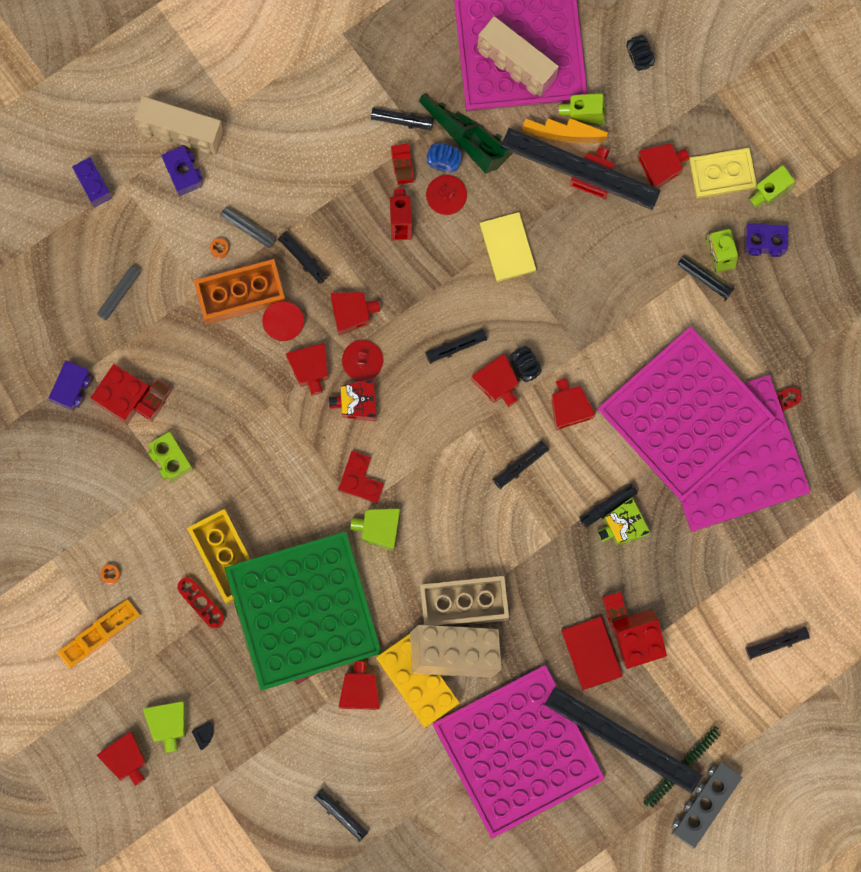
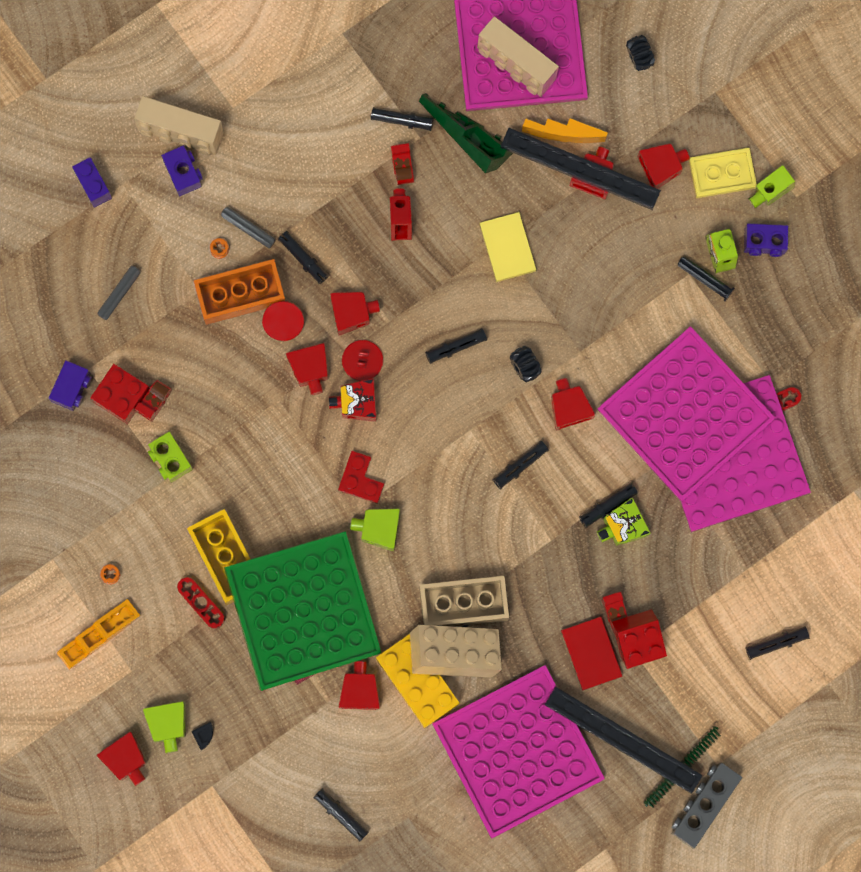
(444, 157): blue gear -> none
(446, 195): red piece -> none
(497, 381): red torso -> none
(585, 109): lime torso -> none

